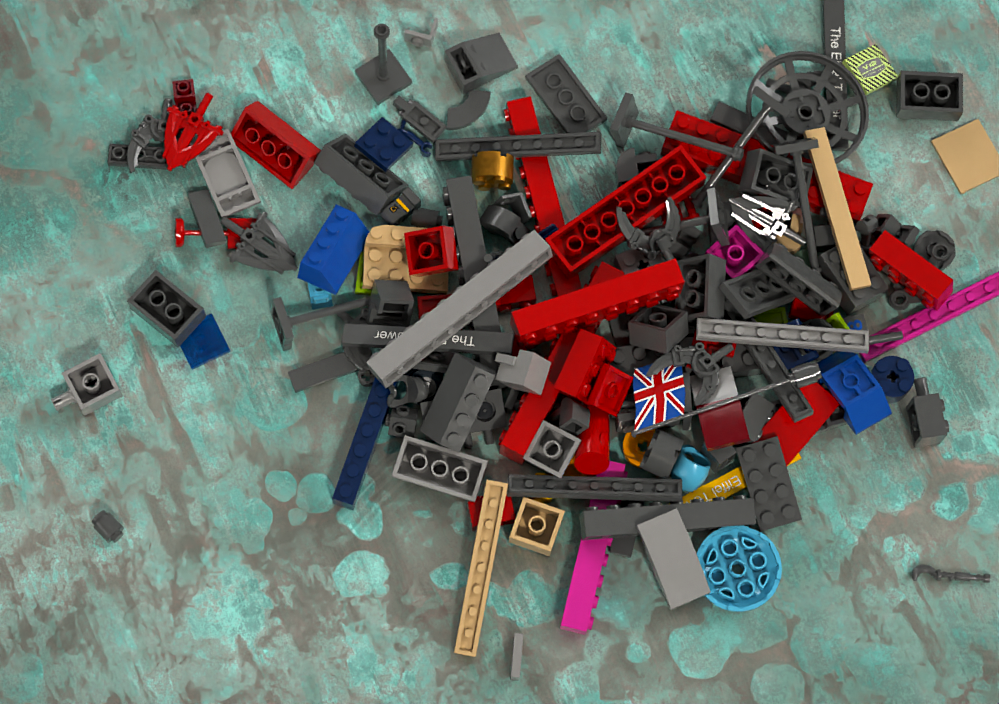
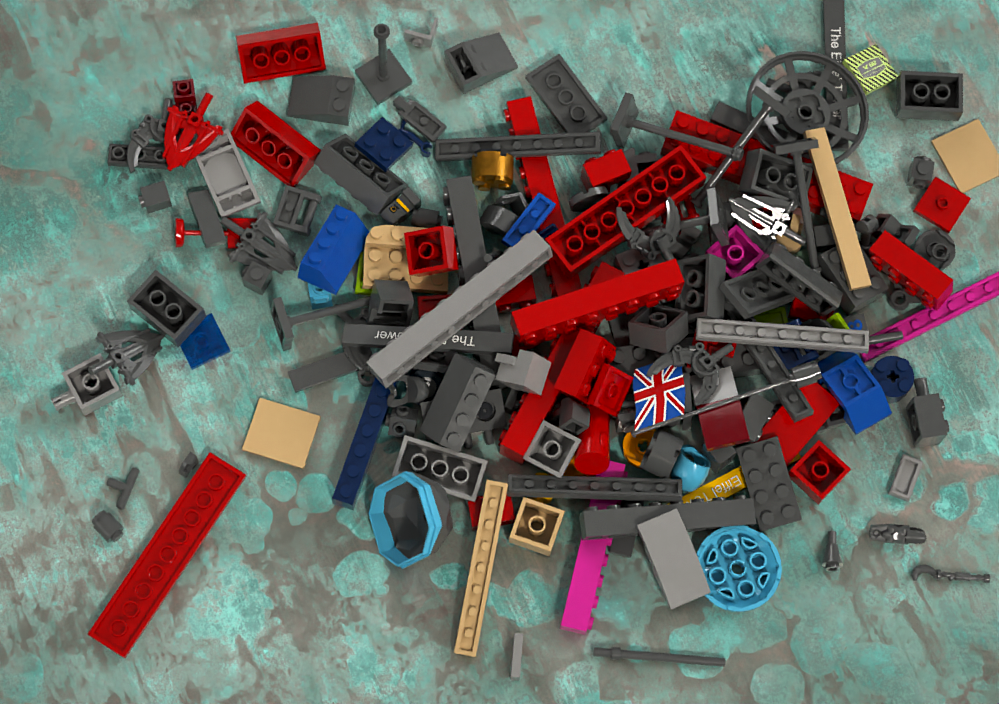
(126, 488): none -> dark grey piece
(143, 342): none -> dark grey bar
(155, 197): none -> dark grey brick
(167, 555): none -> red plate
(188, 464): none -> dark grey tile
(256, 277): none -> dark grey brick
(281, 52): none -> red slope
(281, 433): none -> tan piece
(290, 208): none -> dark grey plate
(322, 98): none -> dark grey slope
(409, 518): none -> rock
(468, 111): dark grey tile -> none
(529, 220): none -> blue plate
(581, 202): none -> dark grey tile
(605, 170): none -> red brick
(616, 653): none -> dark grey bar
(818, 472): none -> red brick
(832, 558): none -> dark grey cone
(897, 534): none -> dark grey hinge
(905, 478): none -> light grey tile
(920, 172): none -> dark grey brick
(942, 204): none -> red plate

